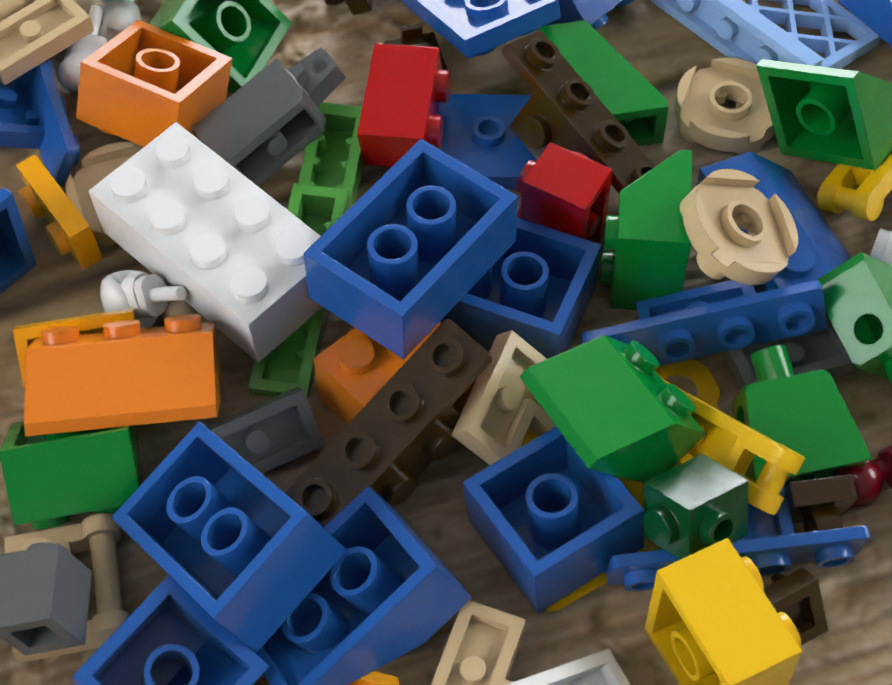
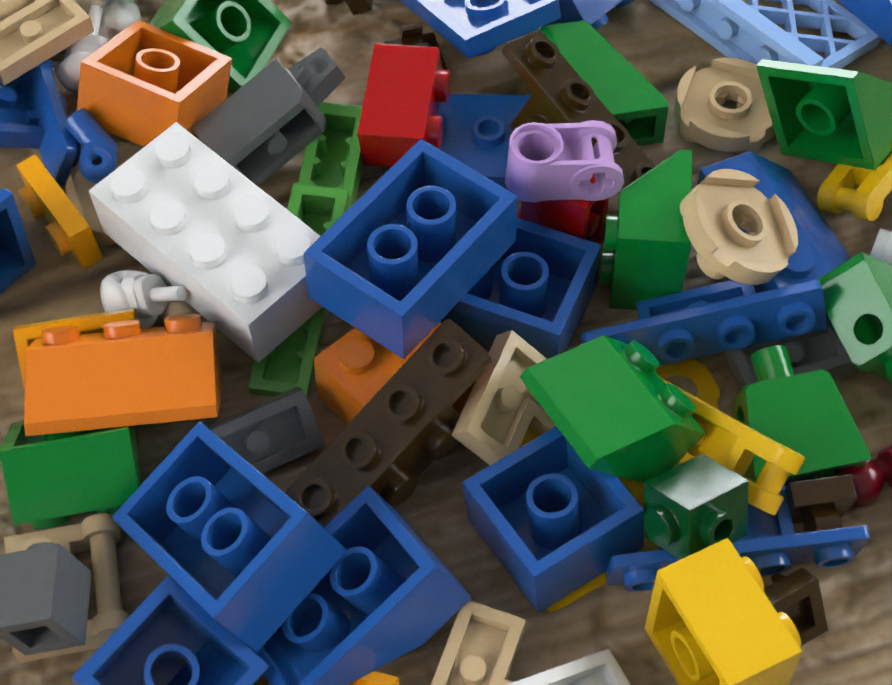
(98, 149): none -> blue arm
(560, 161): none -> lavender piece

